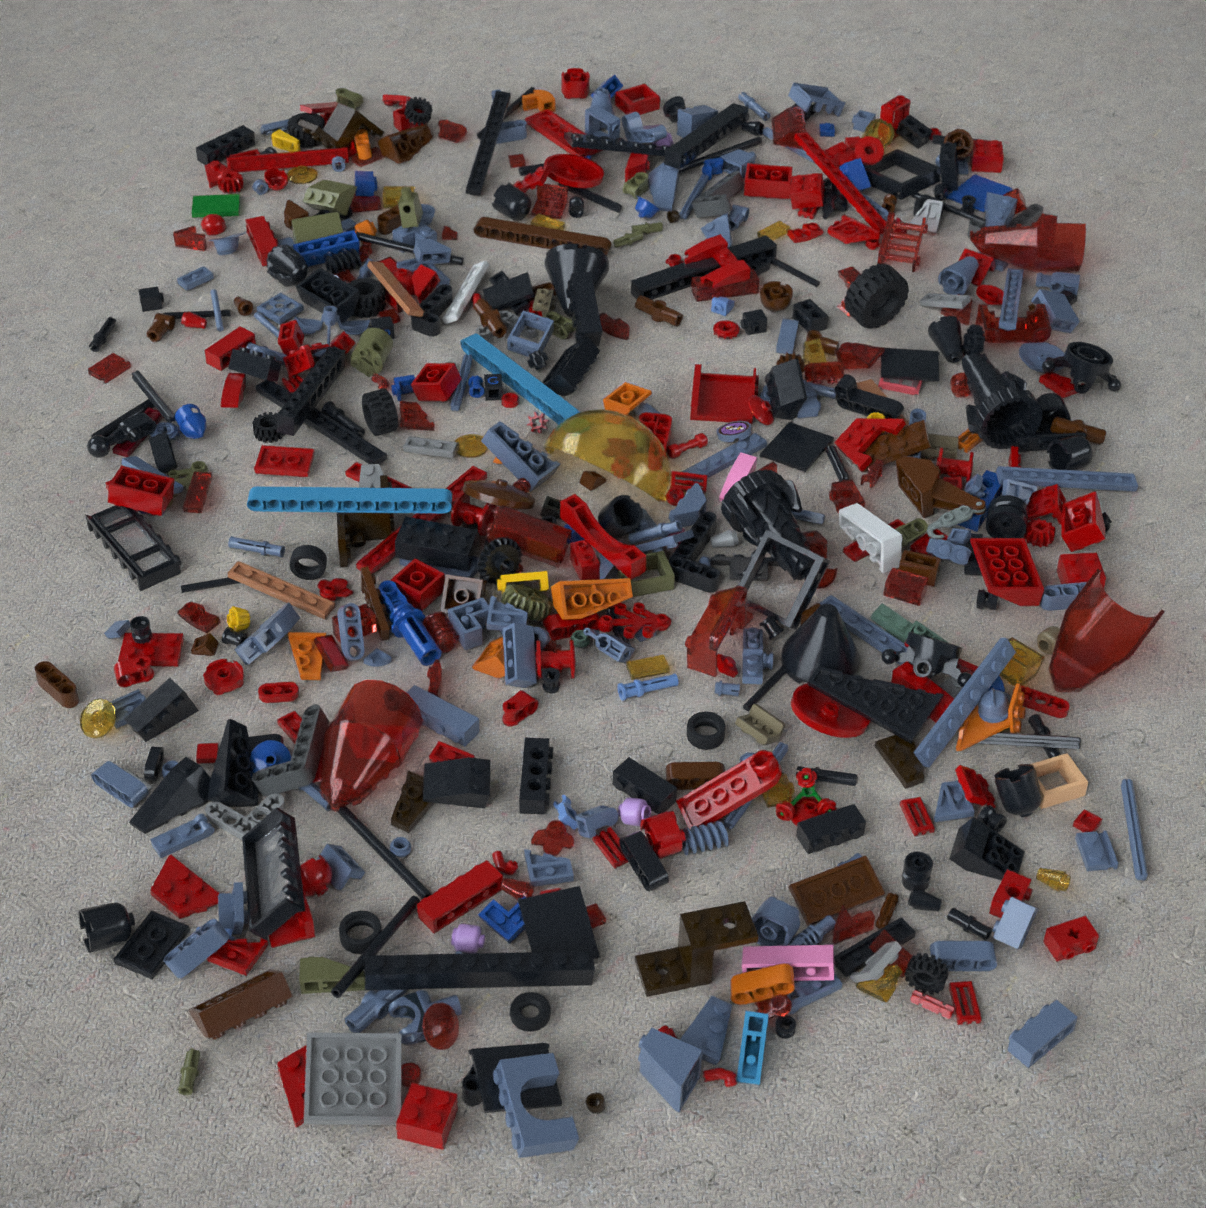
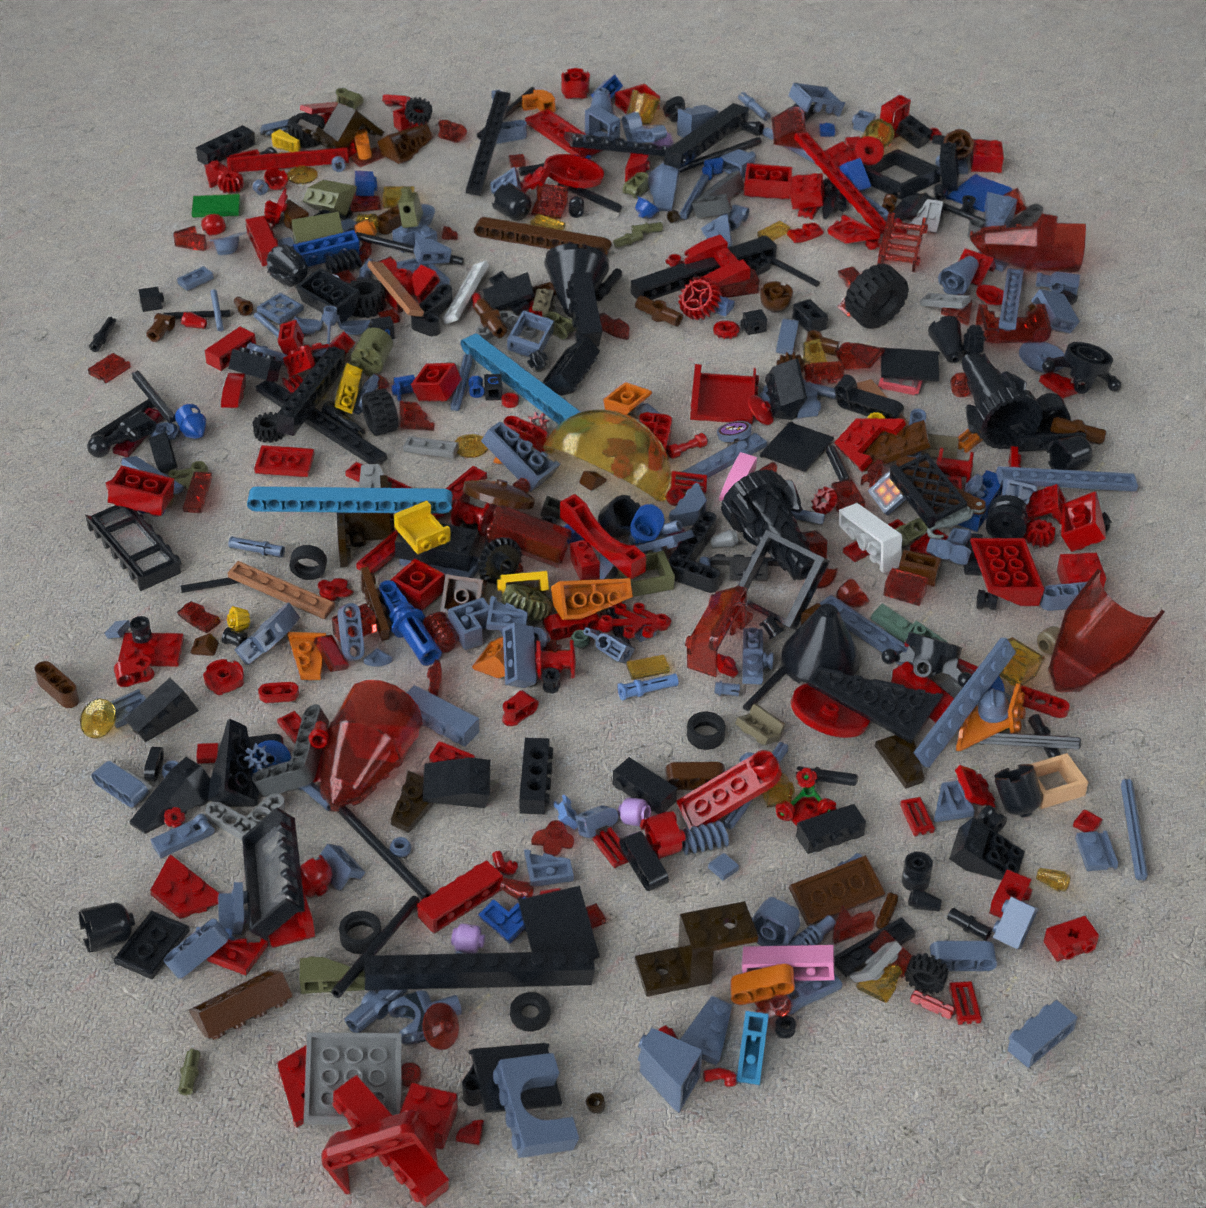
(175, 811): none -> red plate
(260, 752): none -> sand blue gear
(273, 210): none -> red hinge
(319, 735): none -> red cone
(348, 388): none -> yellow slope
(369, 386): none -> sand blue plate
(371, 217): none -> clear yellow cone
(374, 1140): none -> red windscreen
(408, 1163): none -> red brick
(421, 528): none -> yellow panel
(471, 1133): none -> red tile
(511, 176): none -> sand blue wing
(527, 431): none -> red beam
(605, 287): none -> black pin
(644, 104): none -> clear yellow cylinder
(647, 523): none -> blue piece
(699, 298): none -> red gear
(723, 866): none -> sand blue tile
(831, 498): none -> red gear
(852, 594): none -> clear red helmet
(886, 494): none -> tile
(910, 205): none -> black tile
(913, 495): none -> black fence

